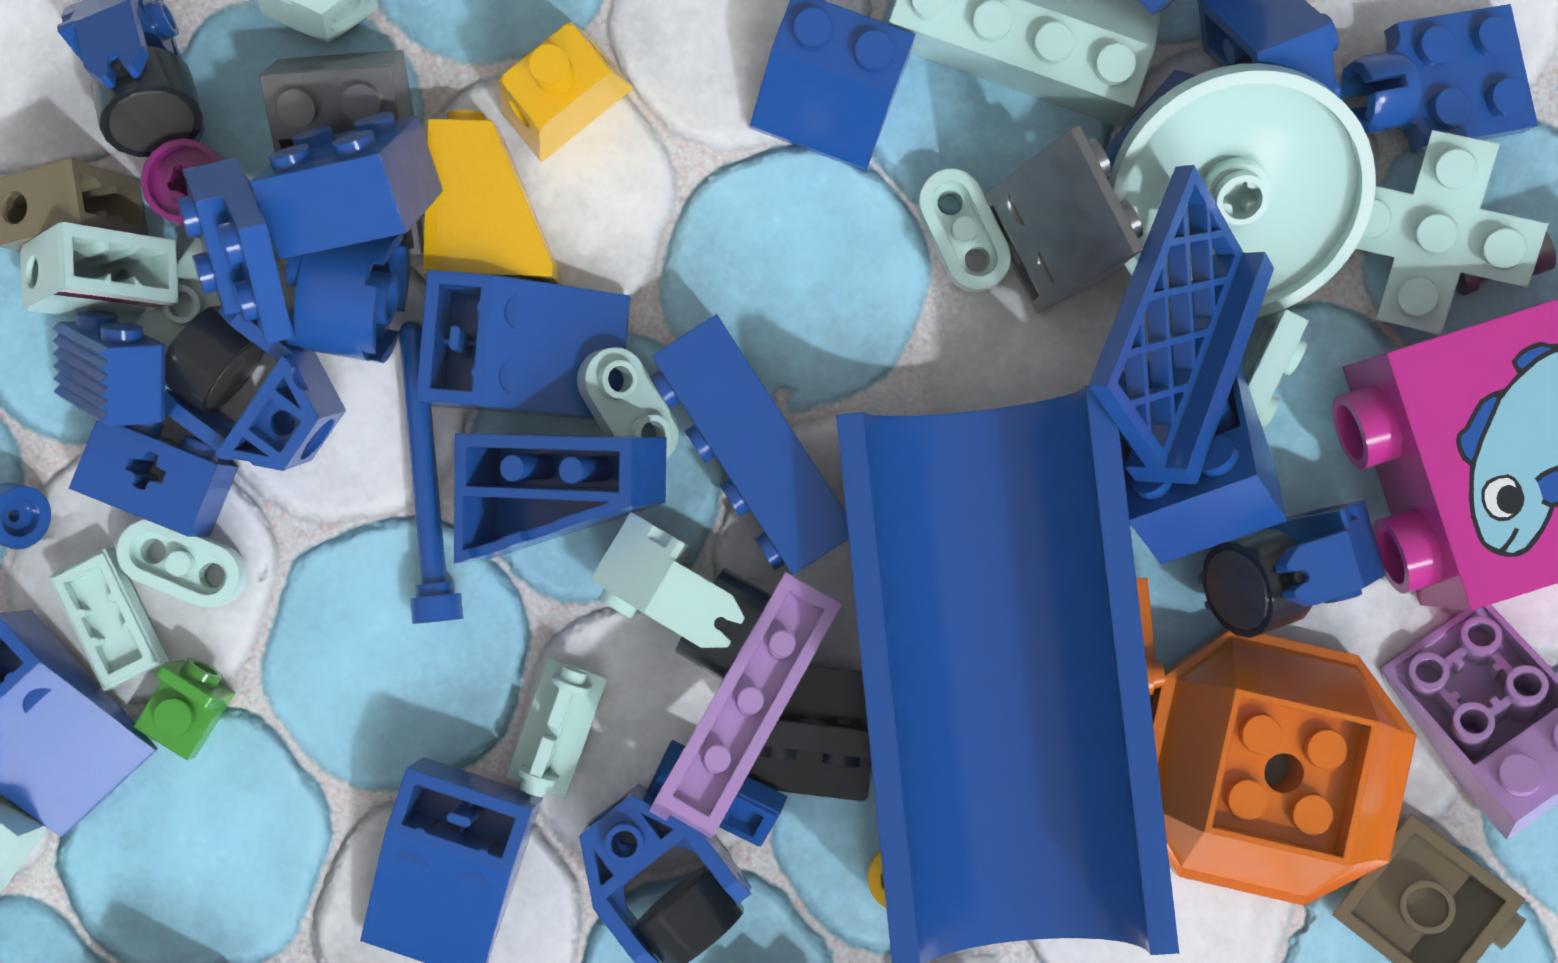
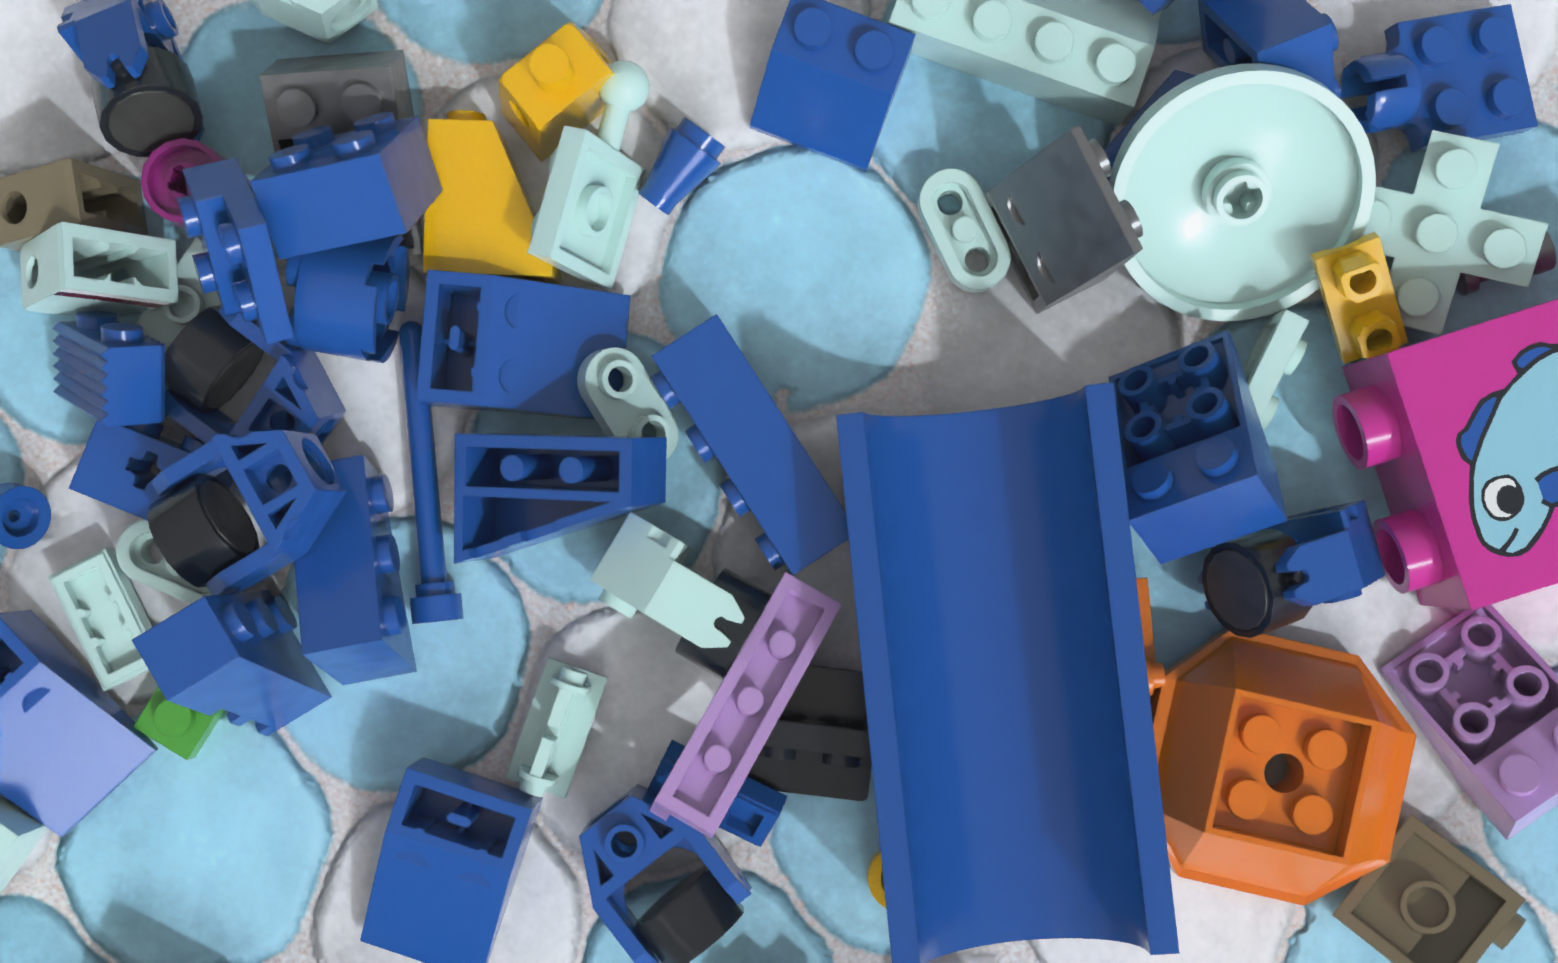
(207, 529): none -> blue piece
(234, 657): none -> blue wedge
(352, 585): none -> blue wedge
(593, 188): none -> light aqua plate
(681, 165): none -> blue cone
(1210, 330): blue fence -> none
(1359, 299): none -> yellow hips

